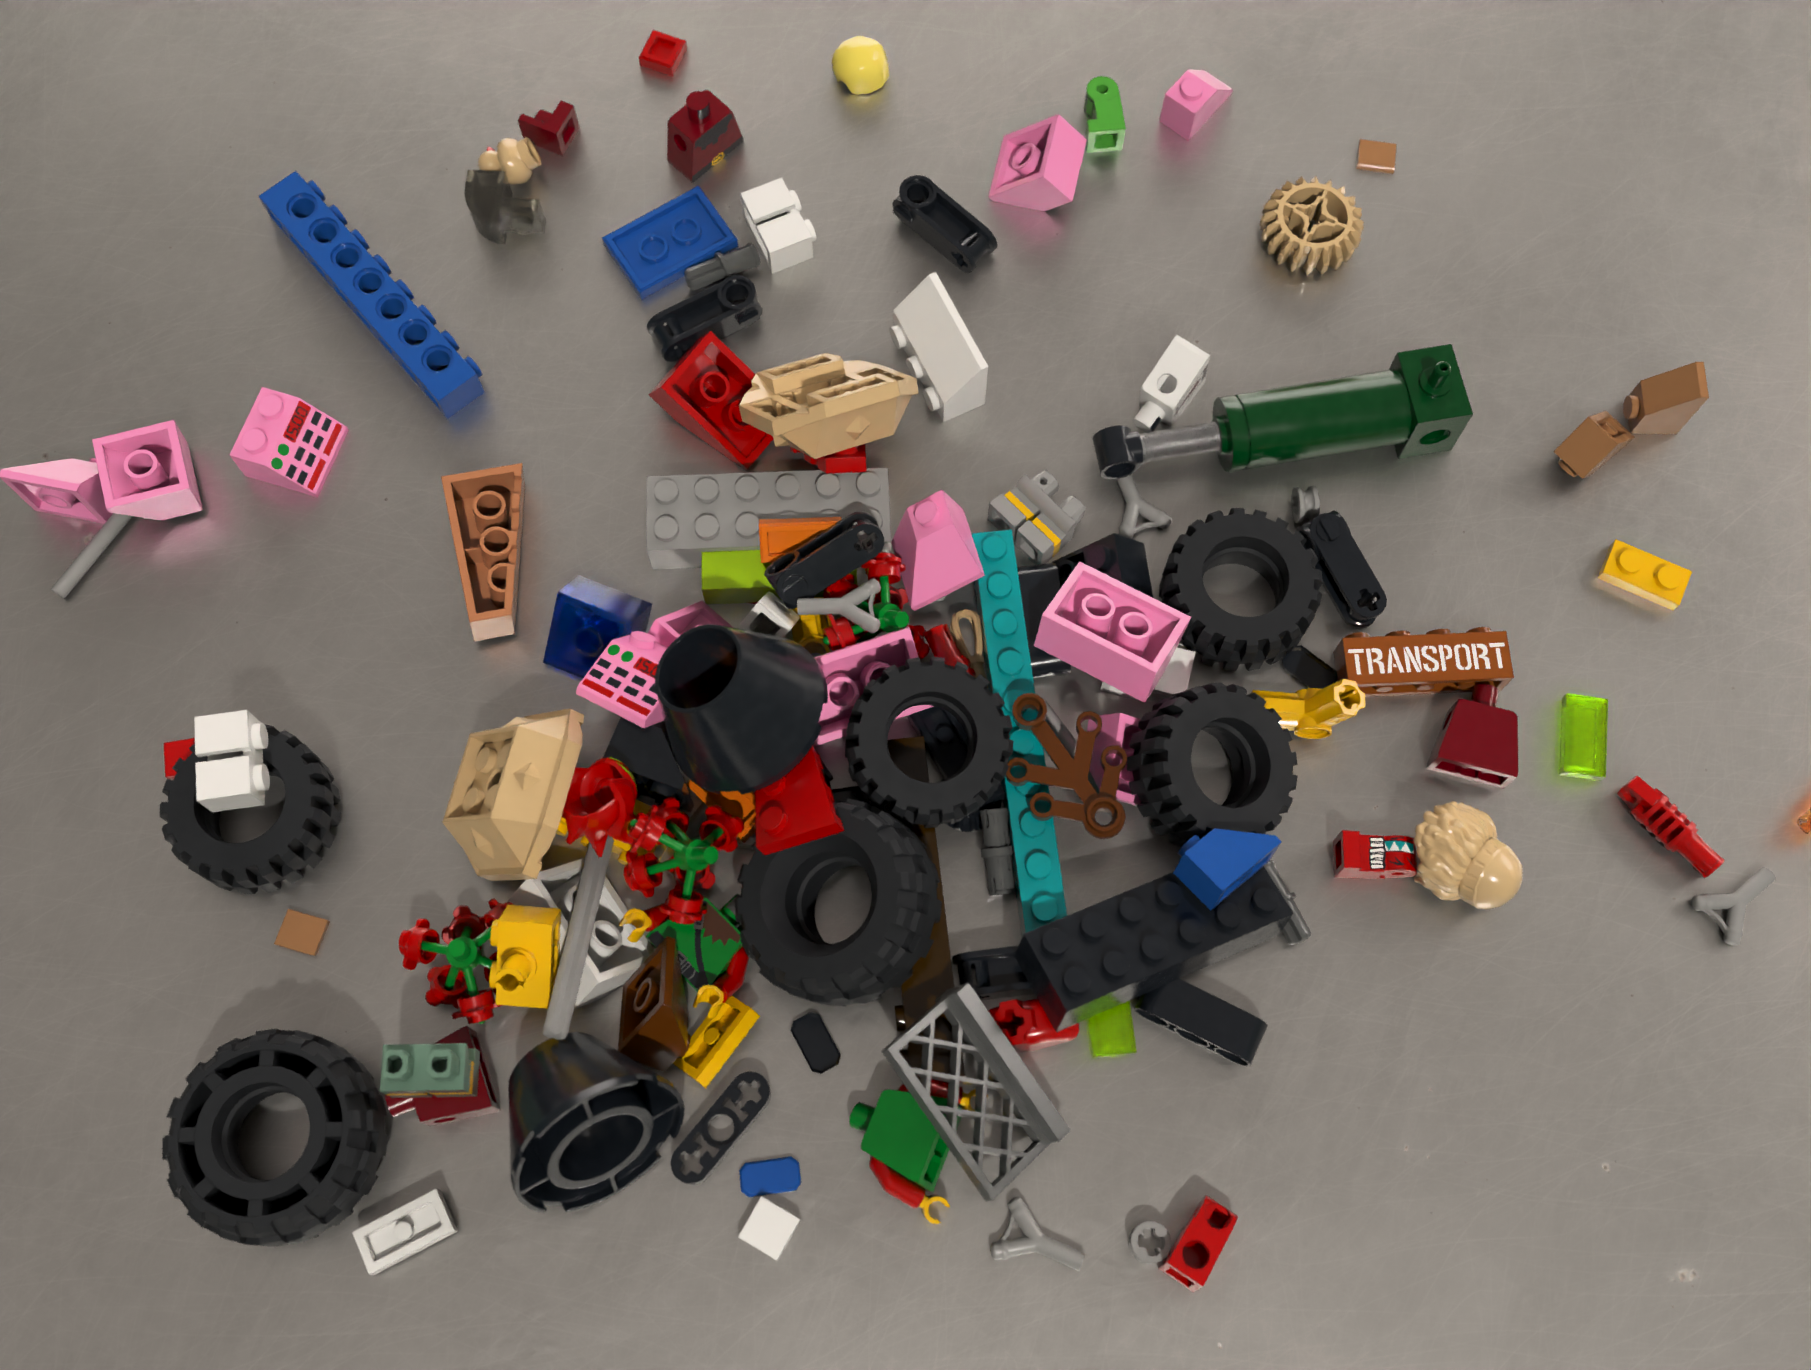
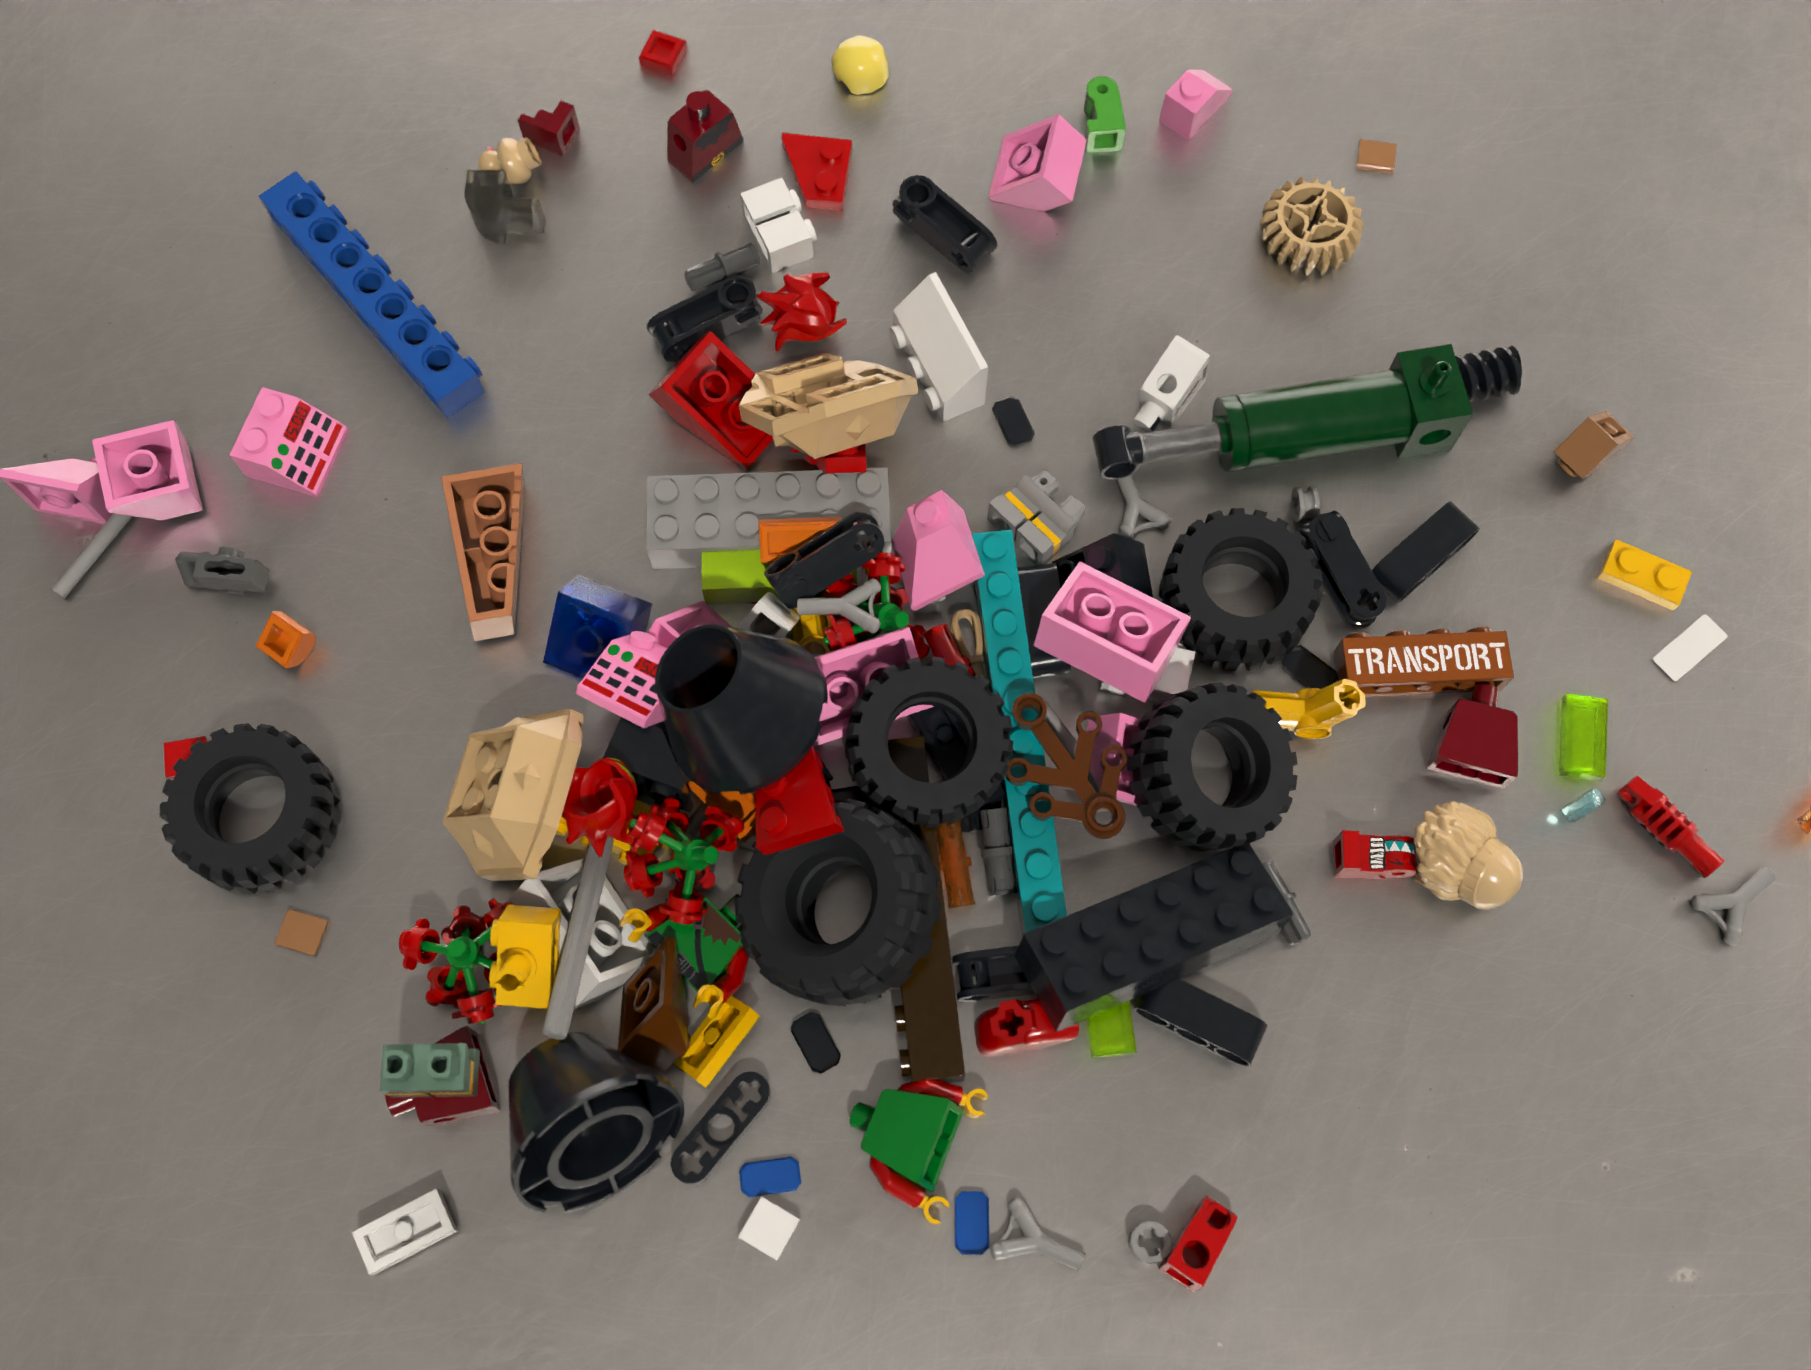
(222, 571): none -> dark grey piece
(235, 766): white piece -> none
(285, 640): none -> orange brick
(332, 1171): black tyre -> none
(668, 241): blue tile -> none
(802, 310): none -> red hair
(819, 168): none -> red wing
(955, 865): none -> clear orange pin
(972, 1223): none -> blue piece
(1006, 1073): dark grey fence -> none
(1013, 421): none -> black piece
(1223, 862): blue slope -> none
(1424, 551): none -> black beam
(1491, 372): none -> black piece
(1583, 805): none -> clear light blue tile
(1666, 400): medium nougat slope -> none
(1690, 647): none -> white sticker

